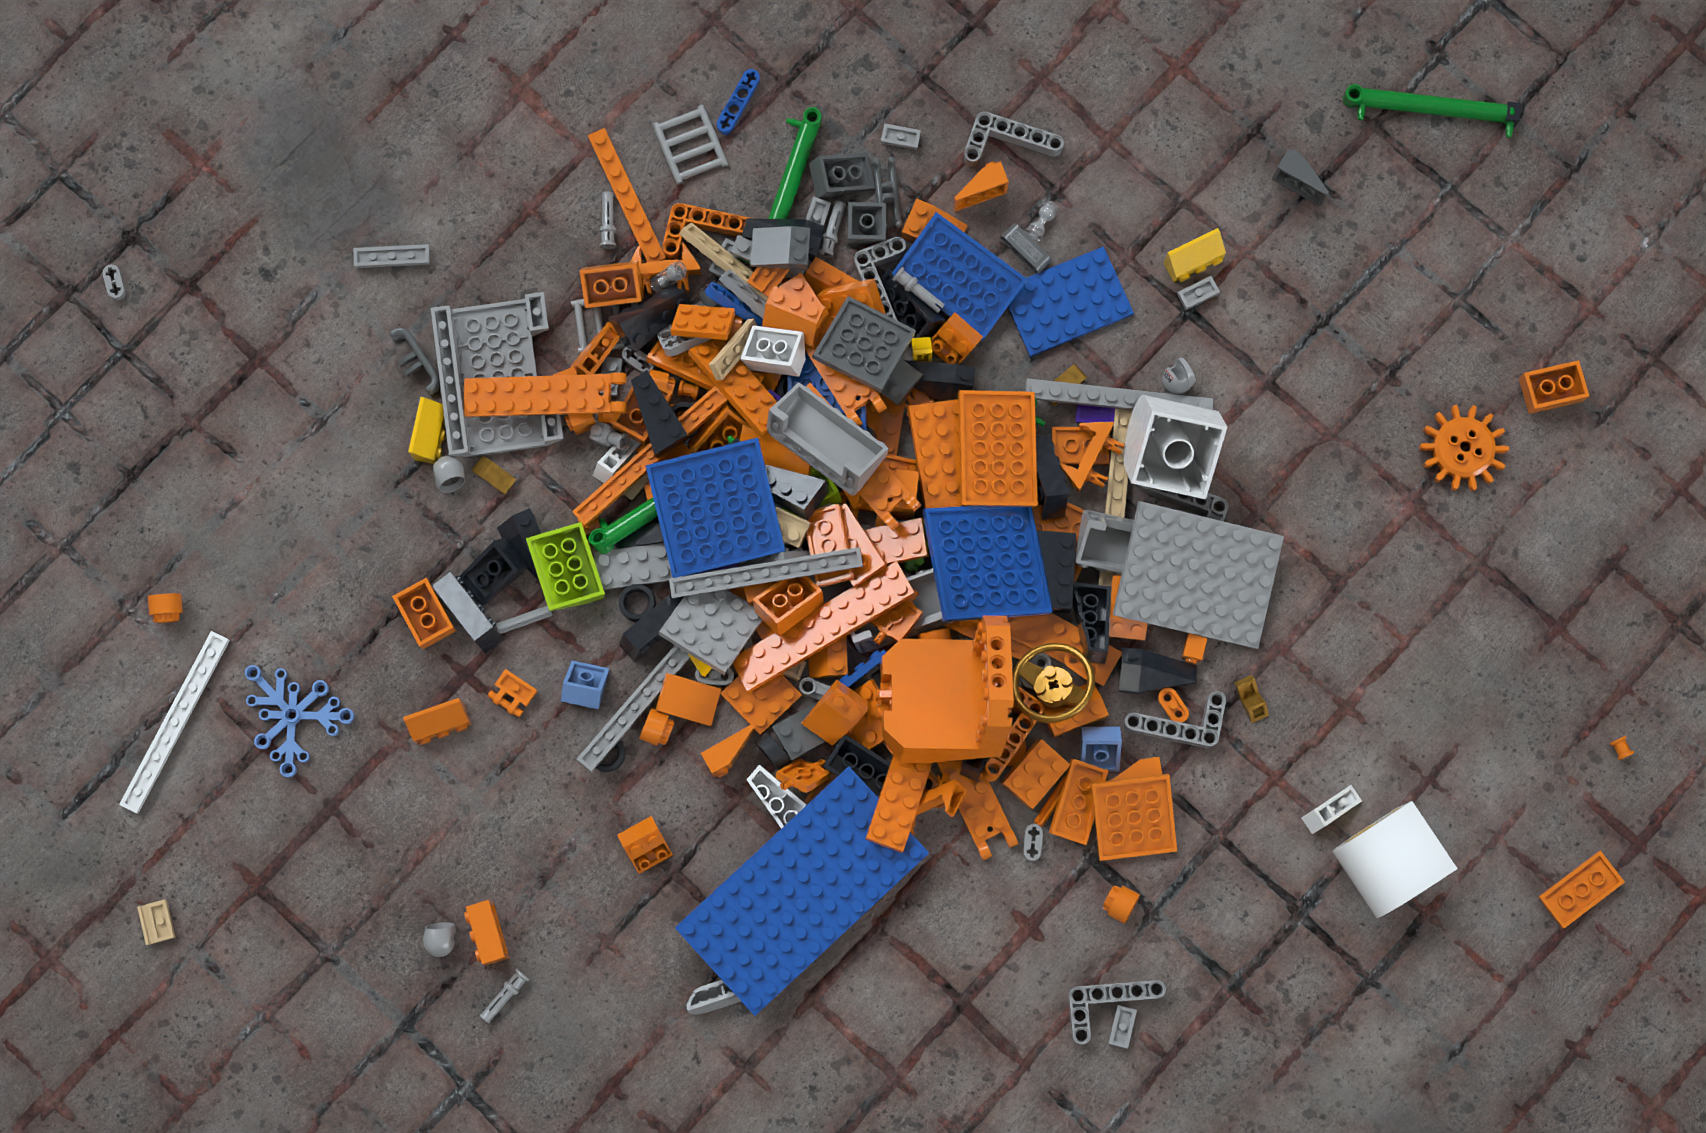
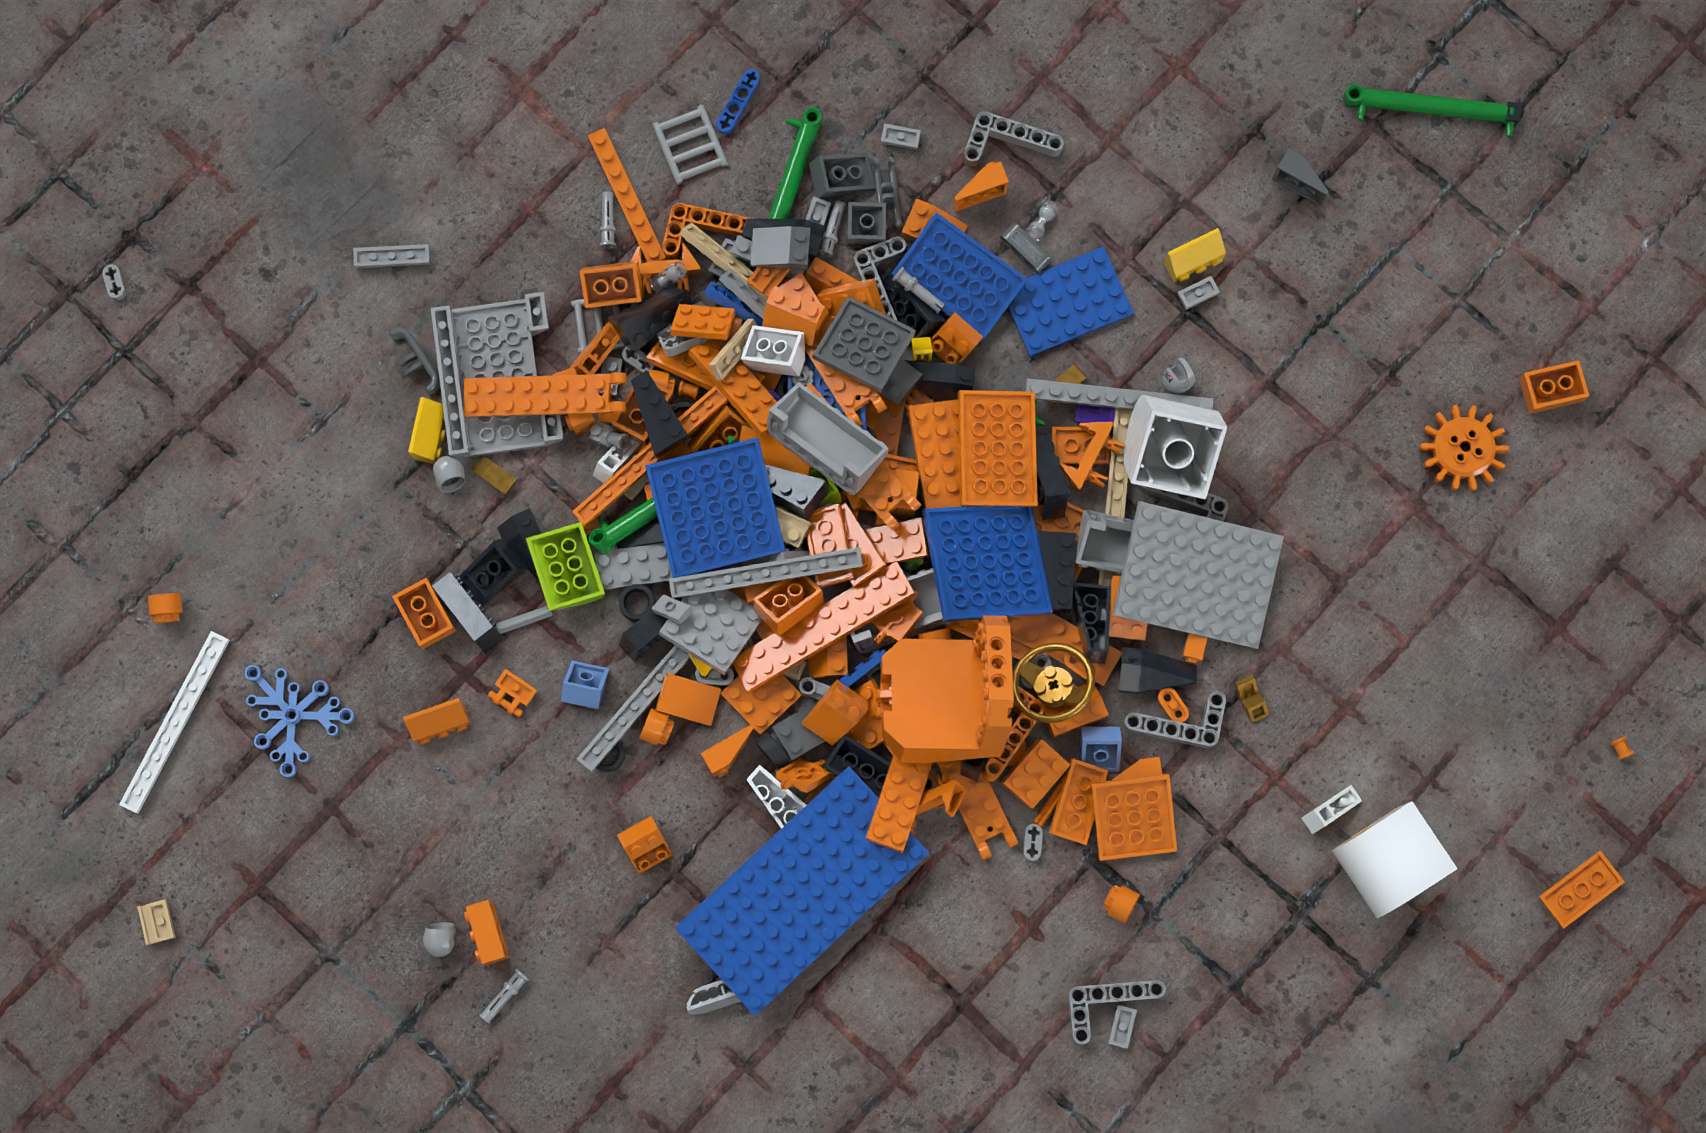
(672, 609): none -> light grey plate
(808, 374): none -> light grey plant

